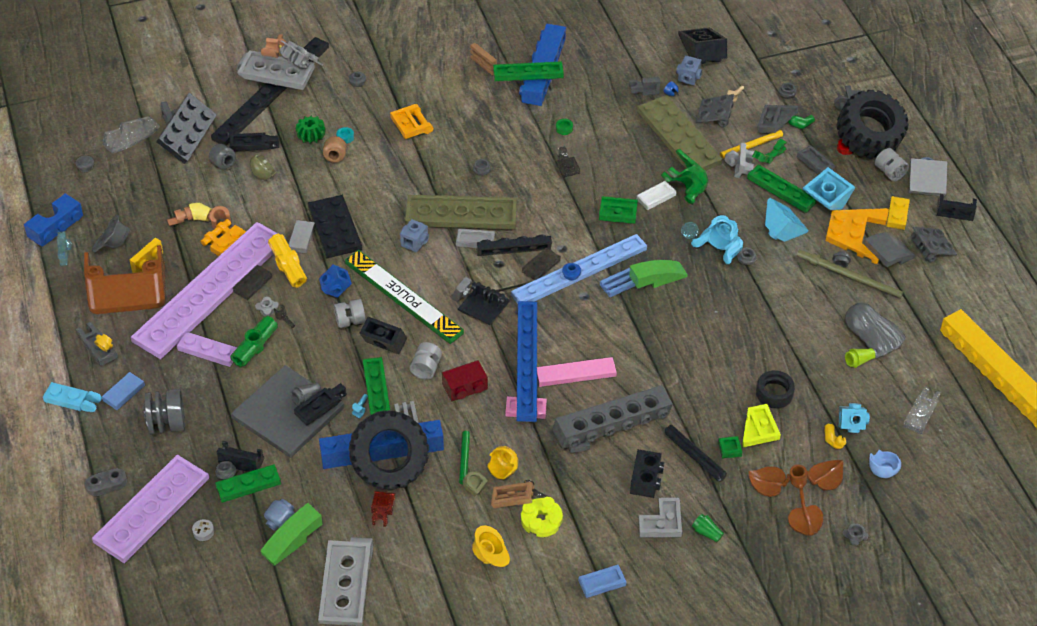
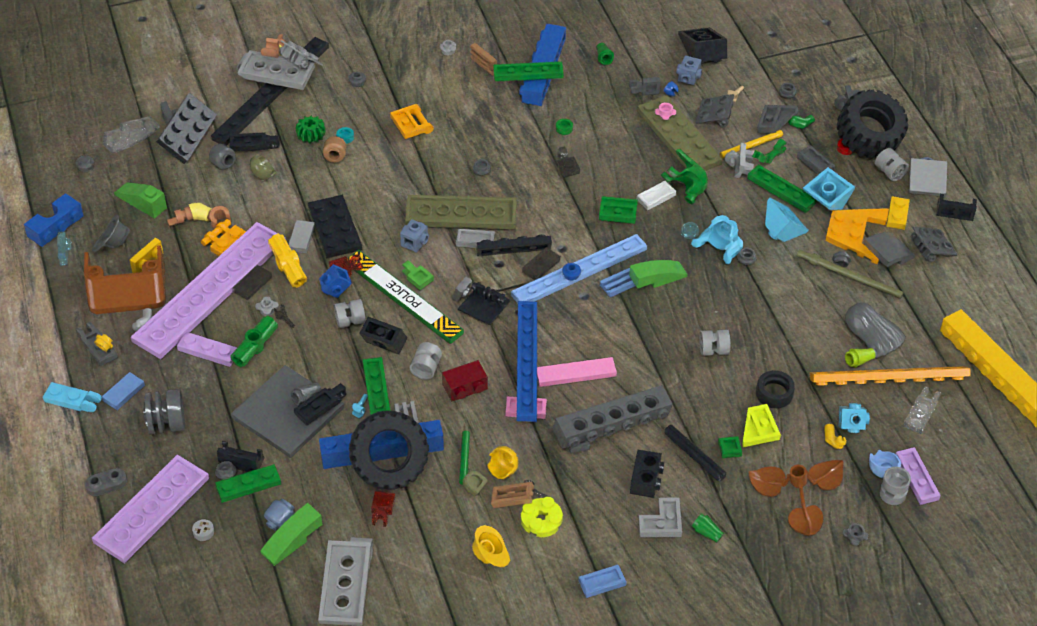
(143, 197): none -> bright green slope
(147, 315): none -> light grey arm
(347, 264): none -> clear red plate
(417, 276): none -> bright green plate
(448, 47): none -> light grey plate
(605, 55): none -> green cone
(665, 111): none -> bright pink plate
(721, 342): none -> light grey wheel
(895, 485): none -> light grey wheel
(898, 375): none -> light orange plate
(920, 479): none -> lavender plate

